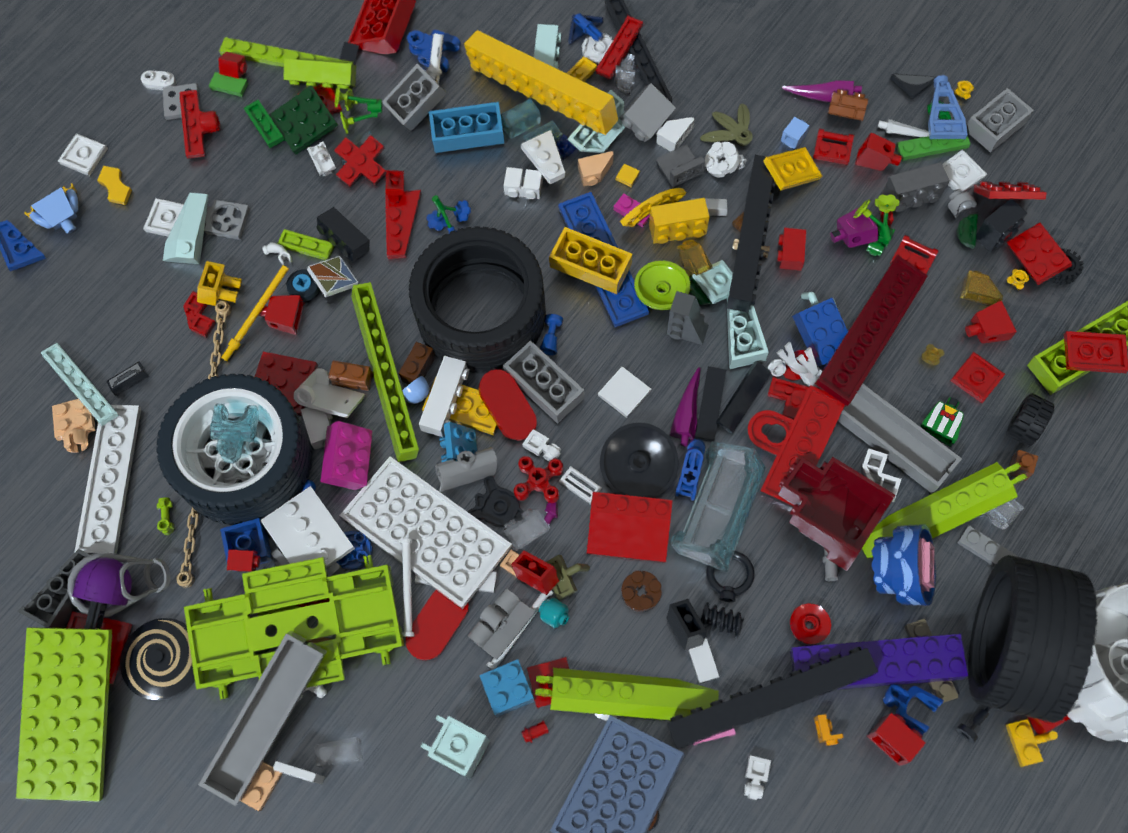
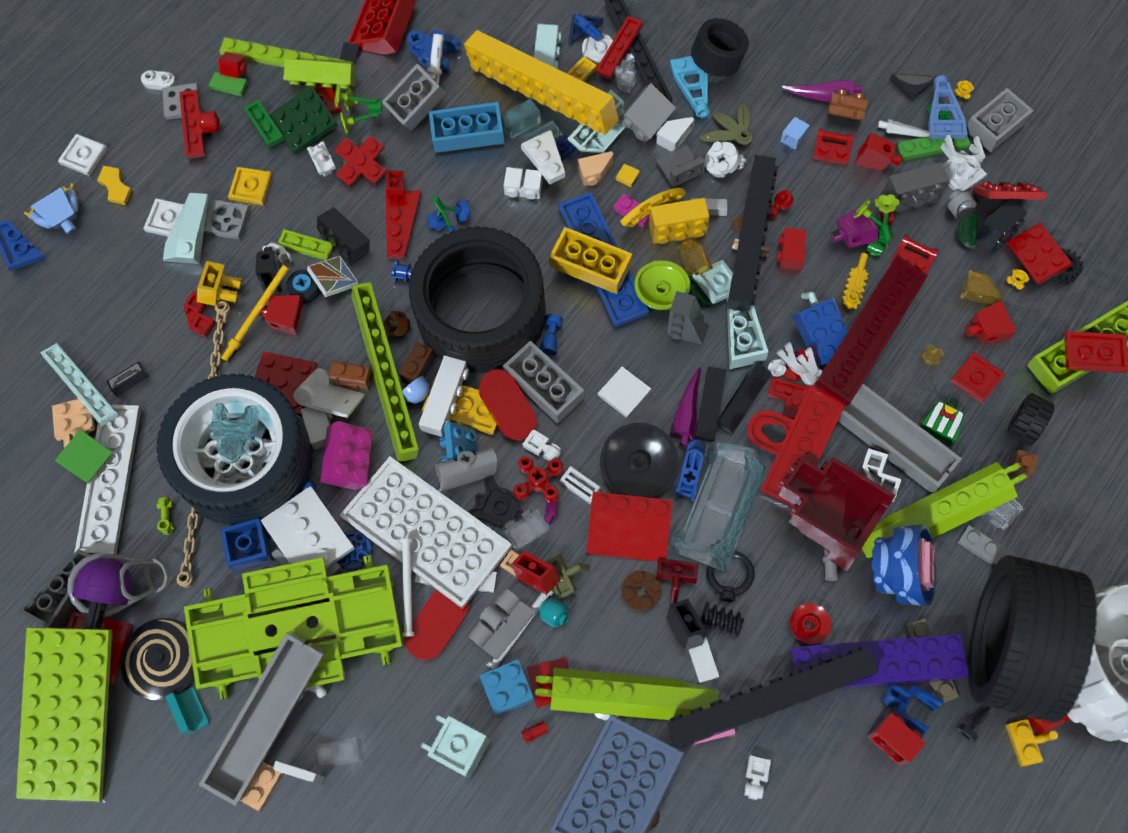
(83, 456): none -> bright green tile
(187, 711): none -> teal panel
(243, 560): red brick -> none
(250, 185): none -> yellow tile
(267, 262): none -> black torso
(397, 323): none -> reddish brown piece
(401, 271): none -> blue brick
(677, 572): none -> dark red plate
(684, 67): none -> medium azure plate
(726, 35): none -> black tyre
(782, 201): none -> red plate
(792, 168): yellow tile -> none
(823, 729): light orange bracket -> none
(856, 284): none -> yellow piece
(970, 163): none -> white piece

